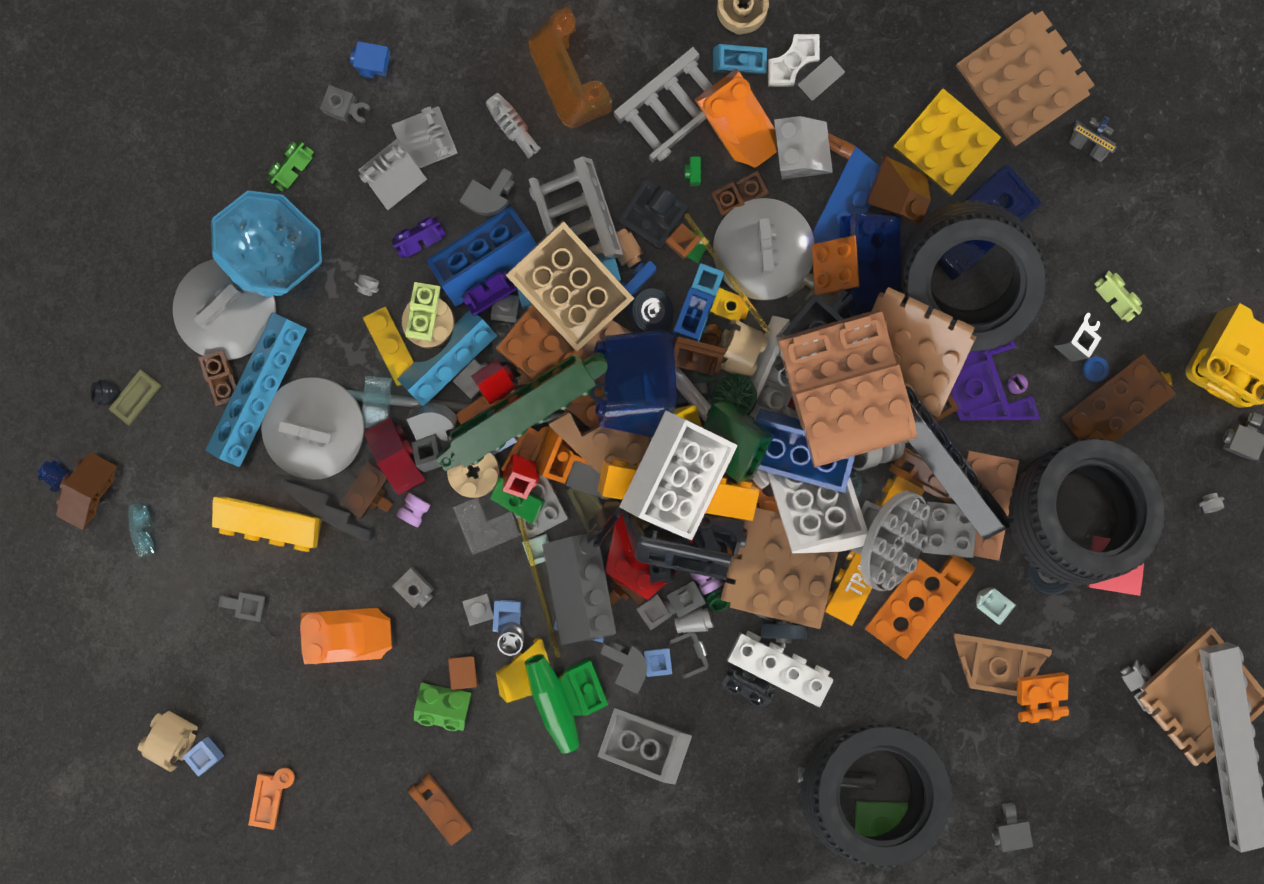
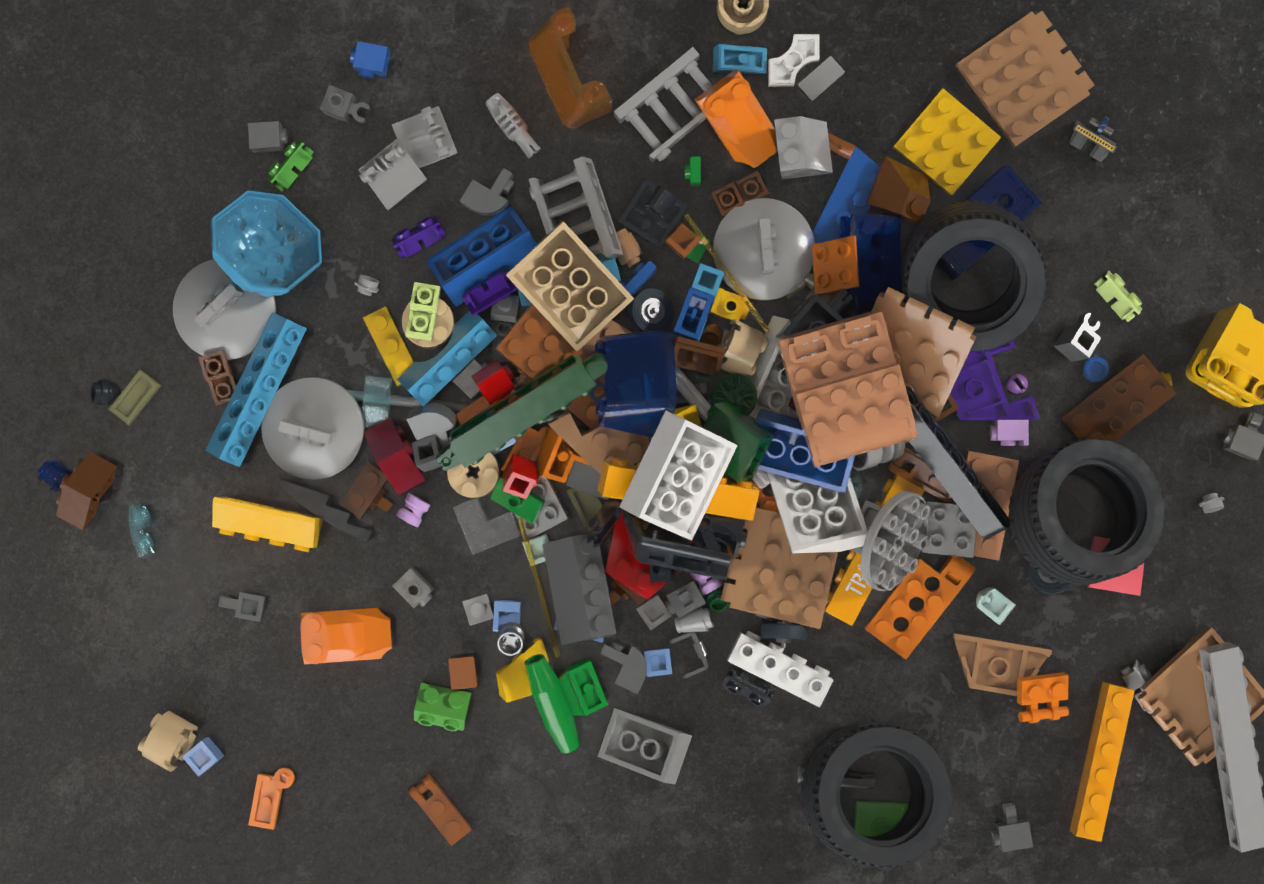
(267, 136): none -> dark grey brick
(1009, 432): none -> lavender brick
(1101, 761): none -> light orange brick

